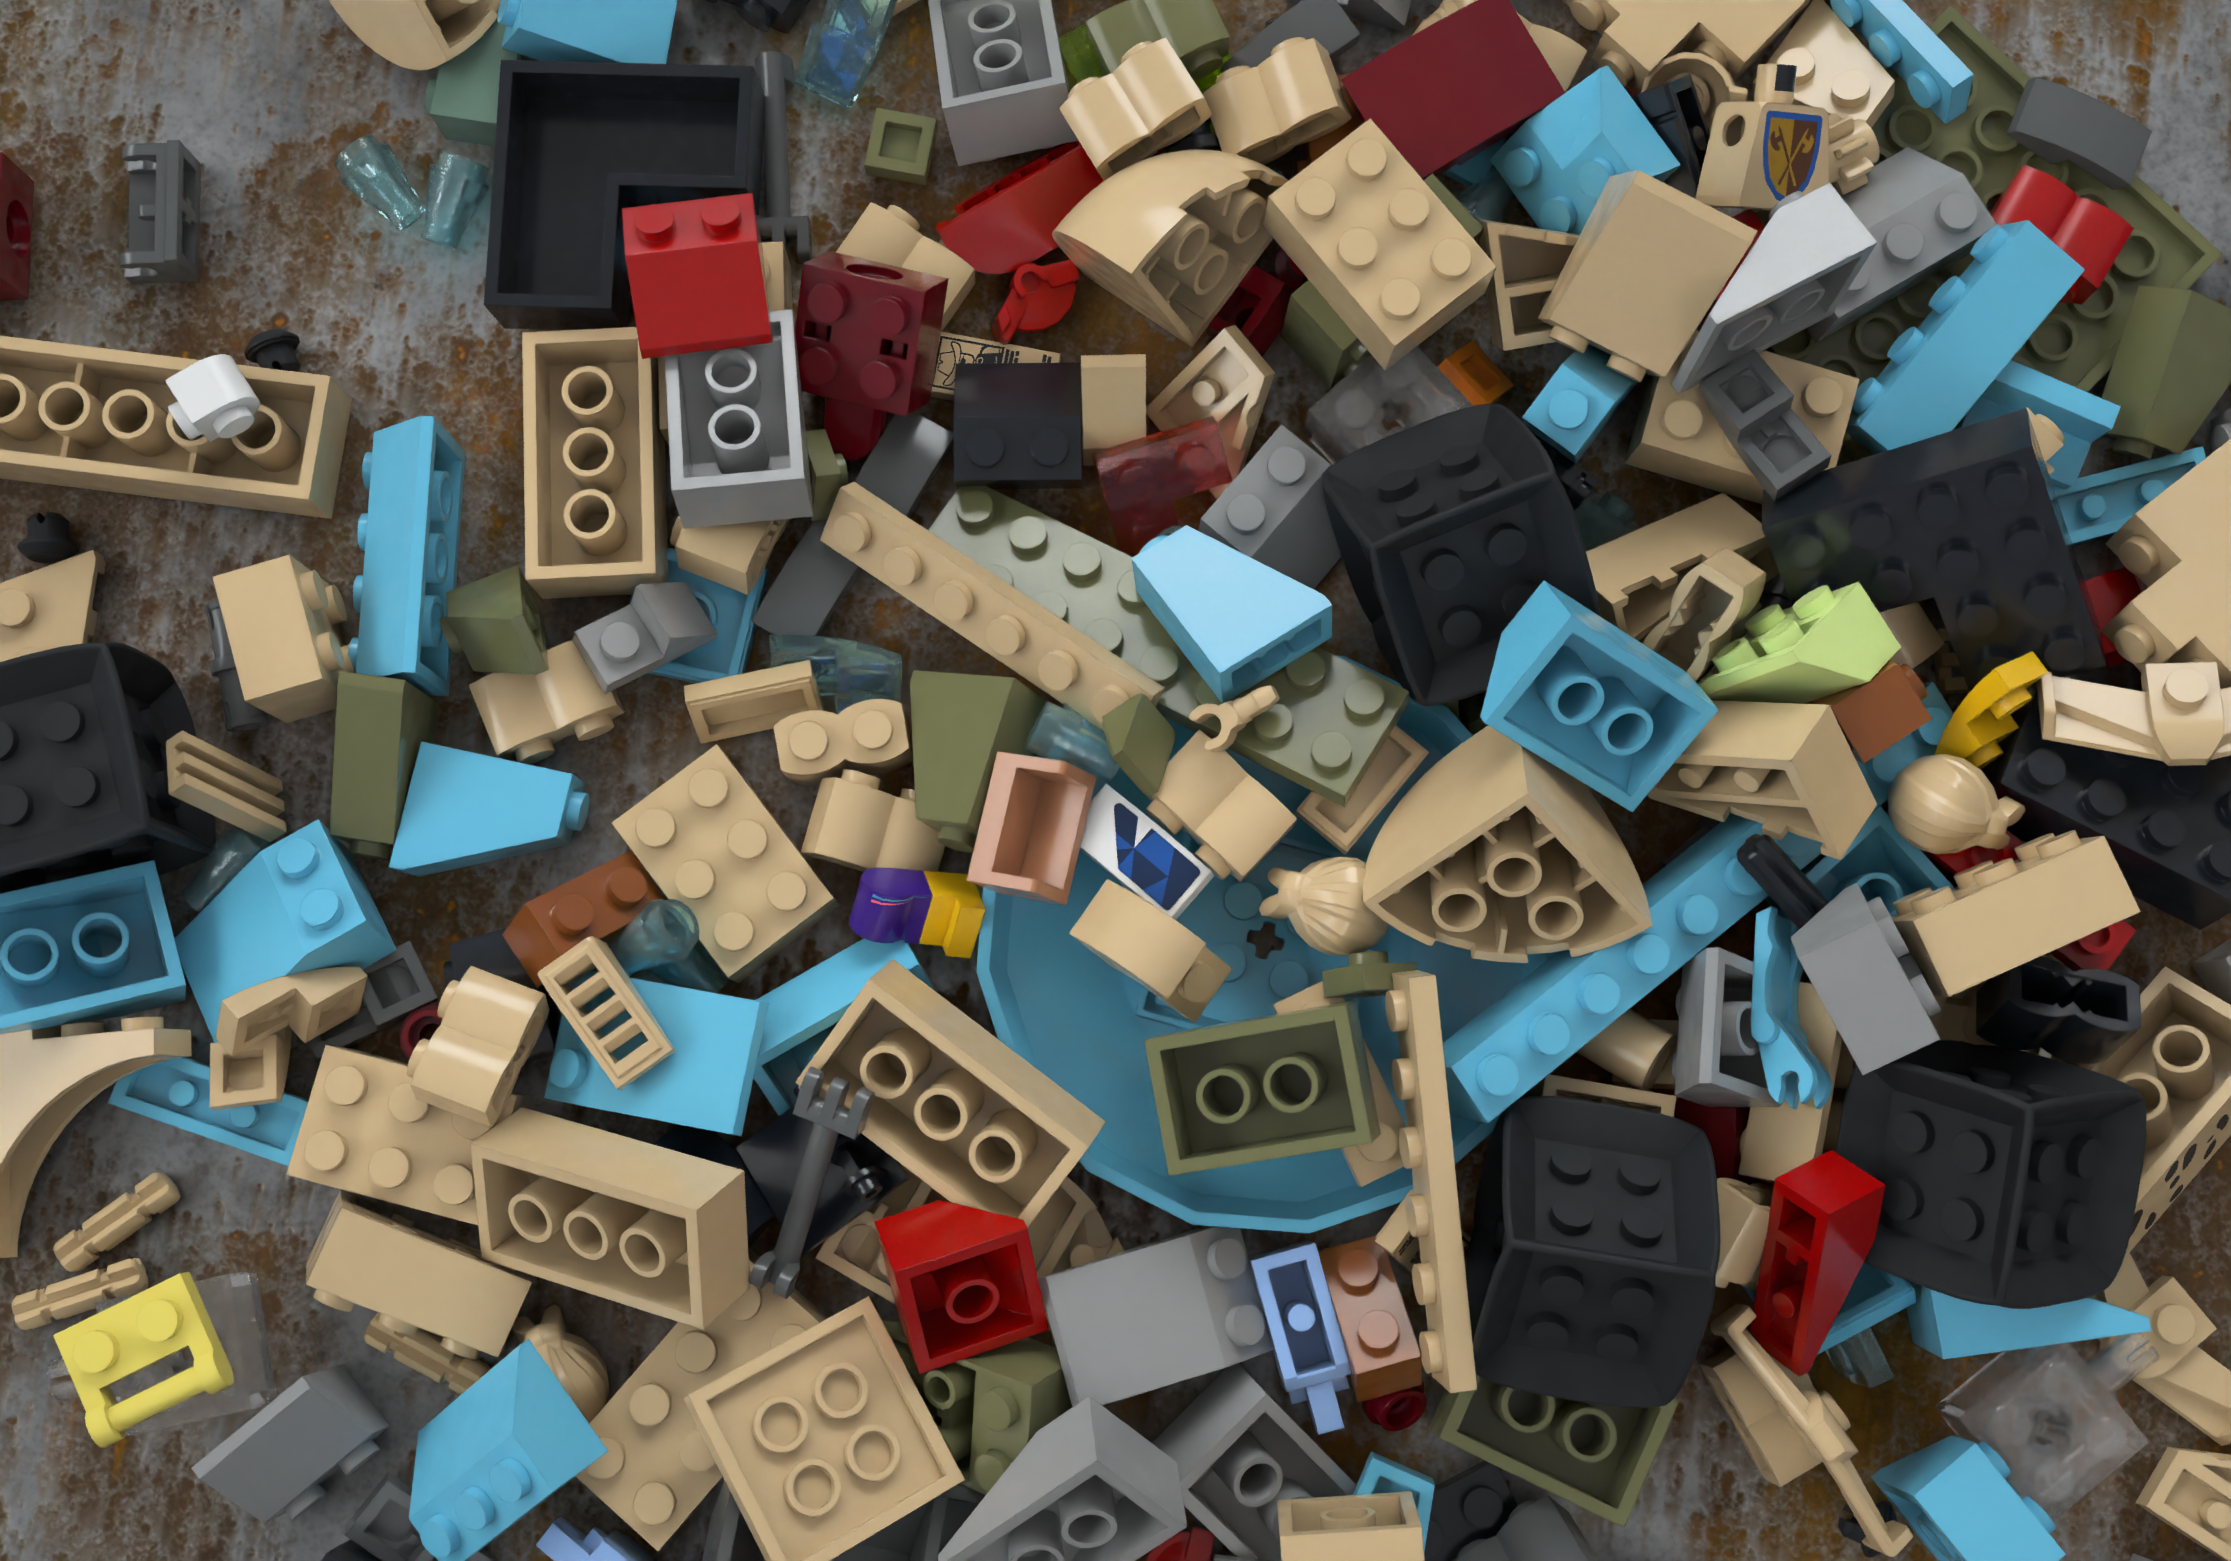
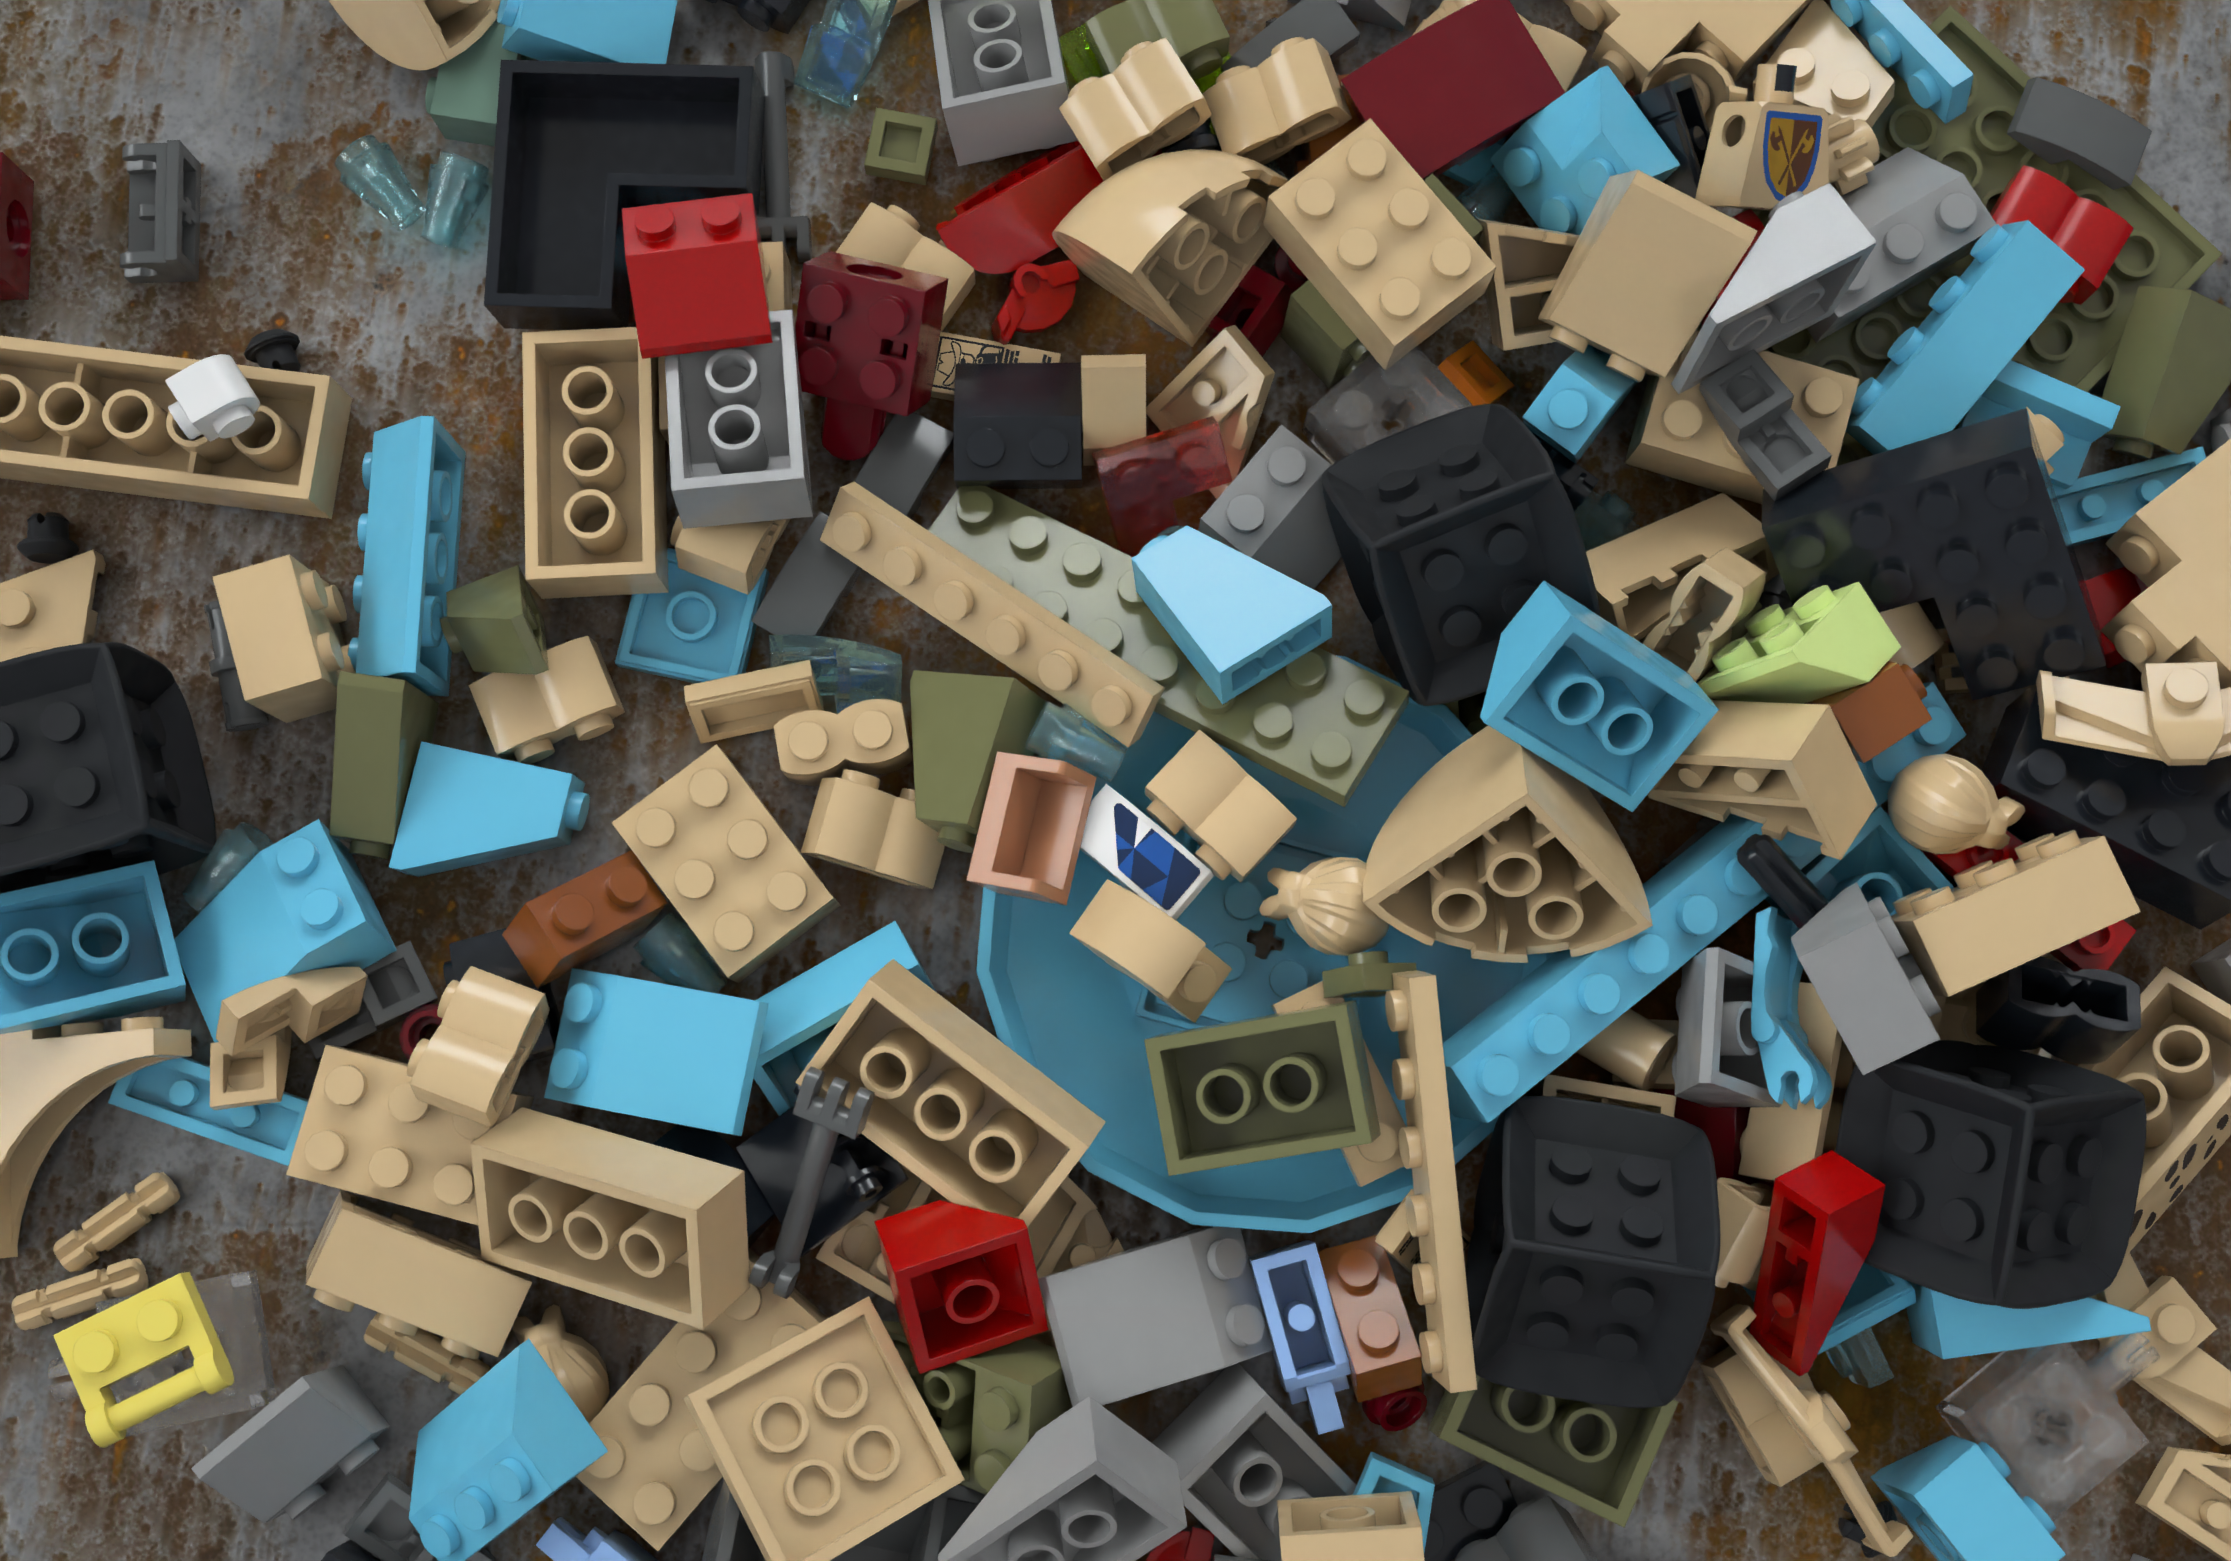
(224, 786): tan tile -> none
(575, 964): tan slope -> none
(644, 635): light grey slope -> none
(656, 936): clear light blue cone -> none
(827, 473): olive plate -> none
(918, 909): leg -> none
(1139, 741): olive slope -> none
(1234, 715): tan piece -> none
(1385, 776): tan tile -> none
(1985, 712): yellow slope -> none

